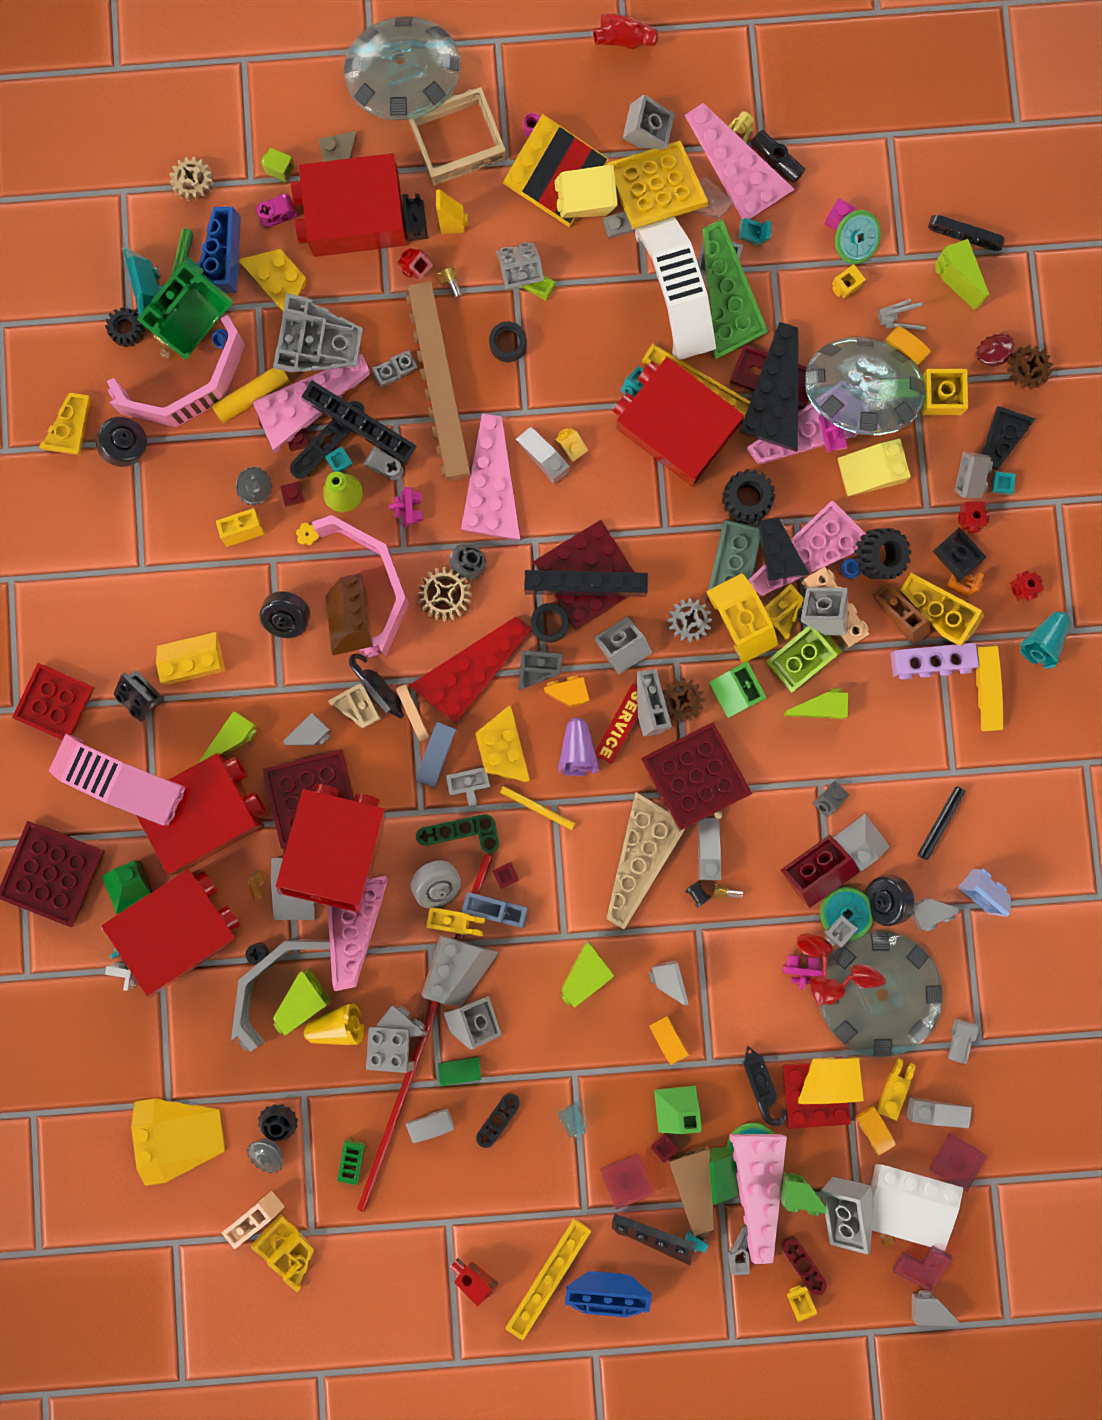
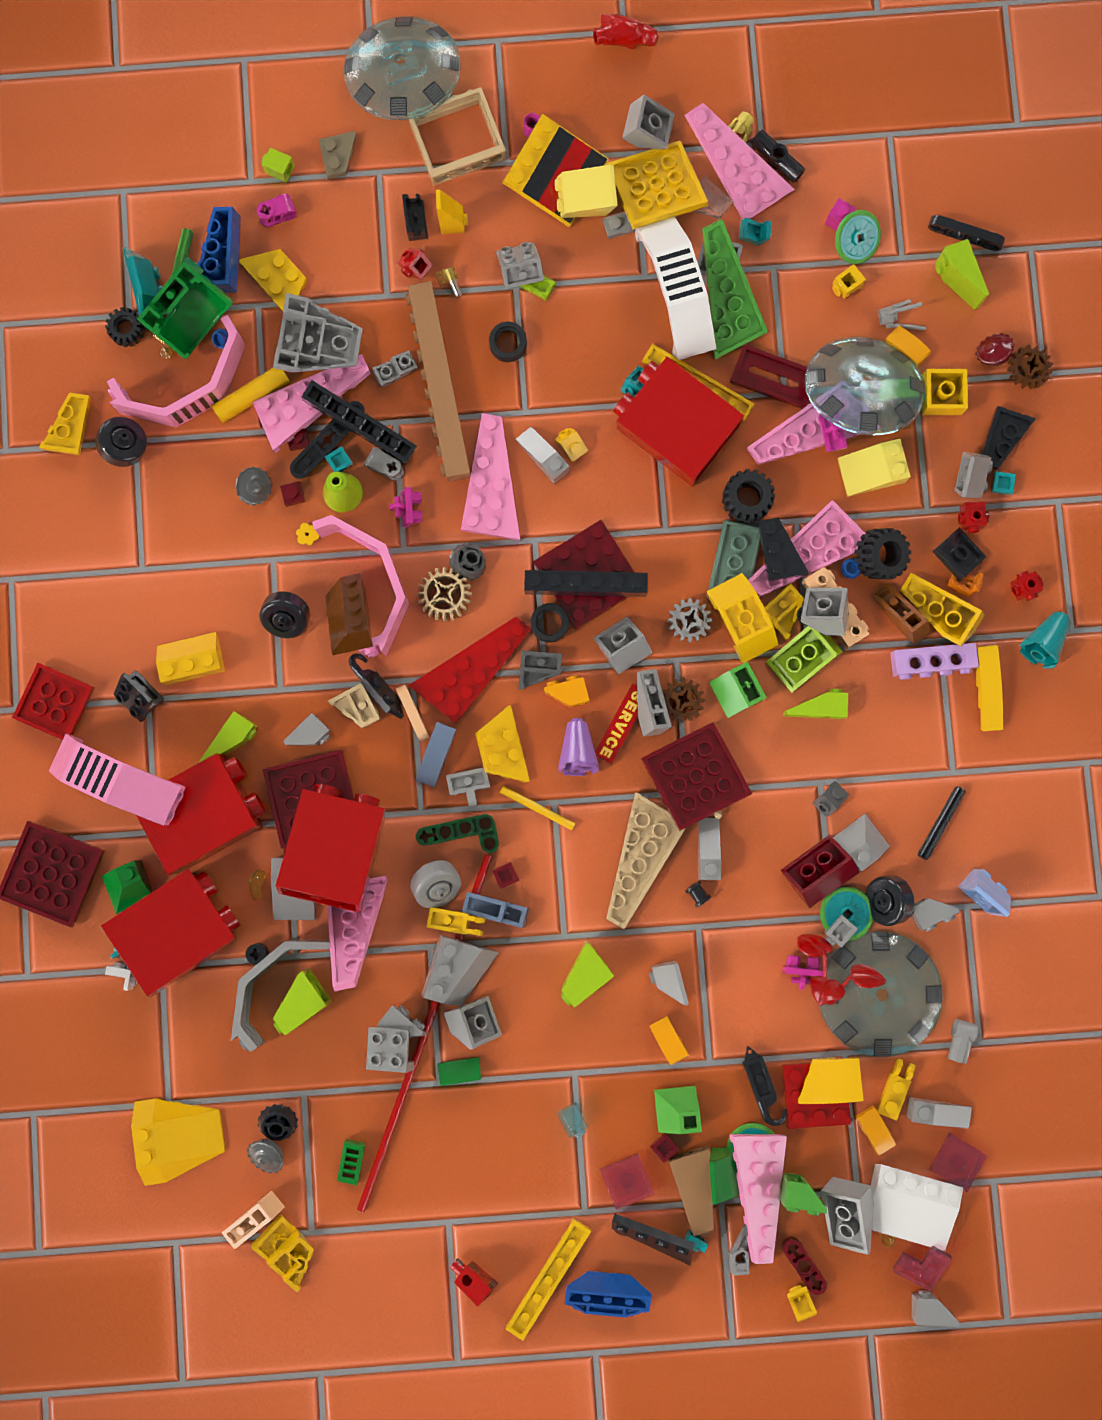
(184, 186): tan gear -> none
(239, 527): yellow hinge -> none
(336, 1027): yellow cone -> none
(350, 205): red brick -> none
(430, 1126): light grey slope -> none
(493, 1136): black beam -> none
(722, 892): clear yellow piece -> none
(774, 404): black wing -> none

